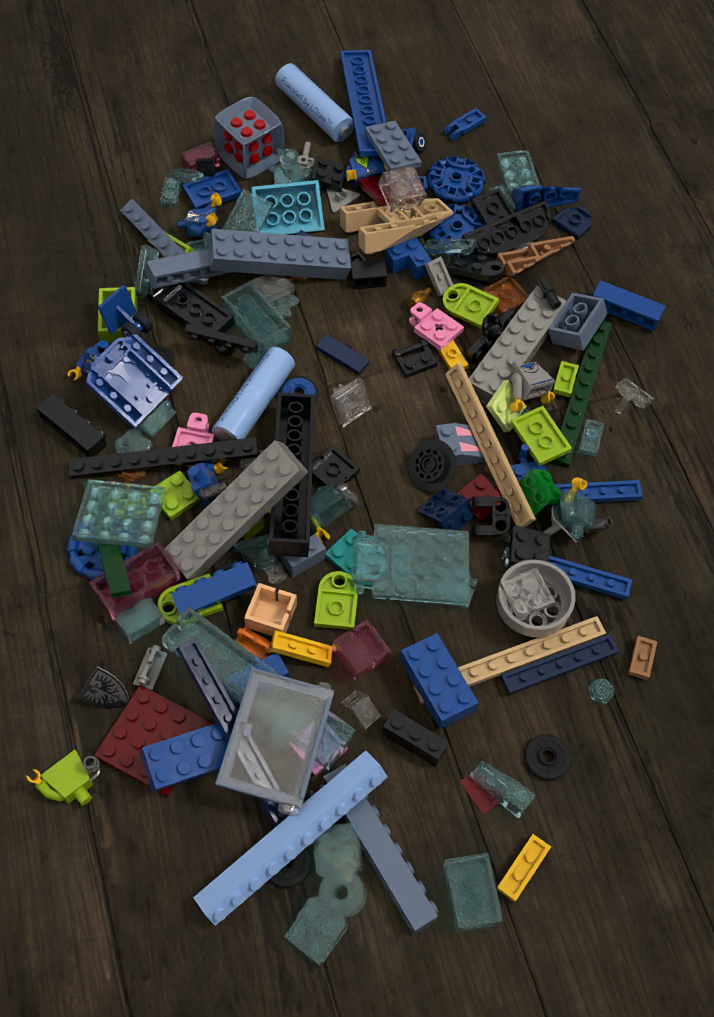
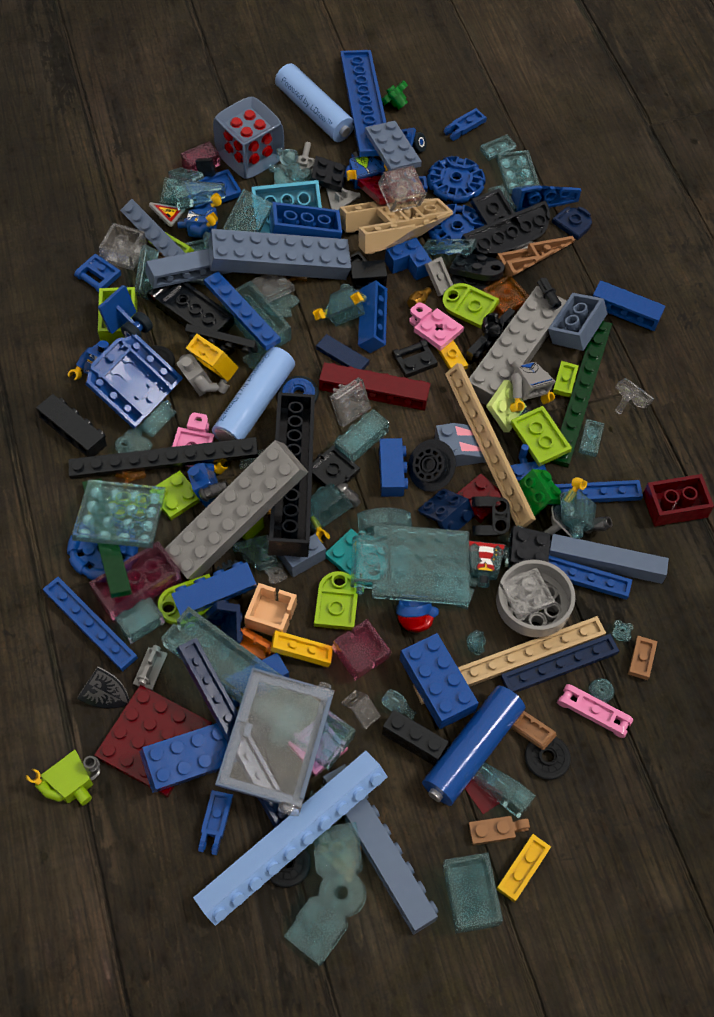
(90, 624): none -> blue plate
(99, 268): none -> blue plate
(122, 246): none -> clear brick
(167, 213): none -> piece
(195, 193): none -> clear light blue slope
(197, 376): none -> light grey torso
(212, 357): none -> yellow window
(215, 820): none -> blue hinge
(227, 617): none -> dark blue bracket
(242, 311): none -> blue plate
(304, 221): none -> blue brick
(343, 305): none -> clear light blue torso
(362, 435): none -> clear light blue brick
(373, 324): none -> blue brick
(378, 386): none -> dark red brick
(386, 516): none -> clear light blue brick
(392, 467): none -> blue brick
(394, 700): none -> clear light blue piece
(395, 95): none -> green plant
(416, 615): none -> piece
(473, 745): none -> blue piece
(476, 642): none -> clear light blue plate
(485, 561): none -> torso
(496, 830): none -> medium nougat plate
(499, 145): none -> clear light blue plate
(534, 730): none -> medium nougat plate
(595, 710): none -> bright pink plate
(610, 558): none -> sand blue brick
(622, 636): none -> clear light blue plate
(678, 500): none -> dark red brick

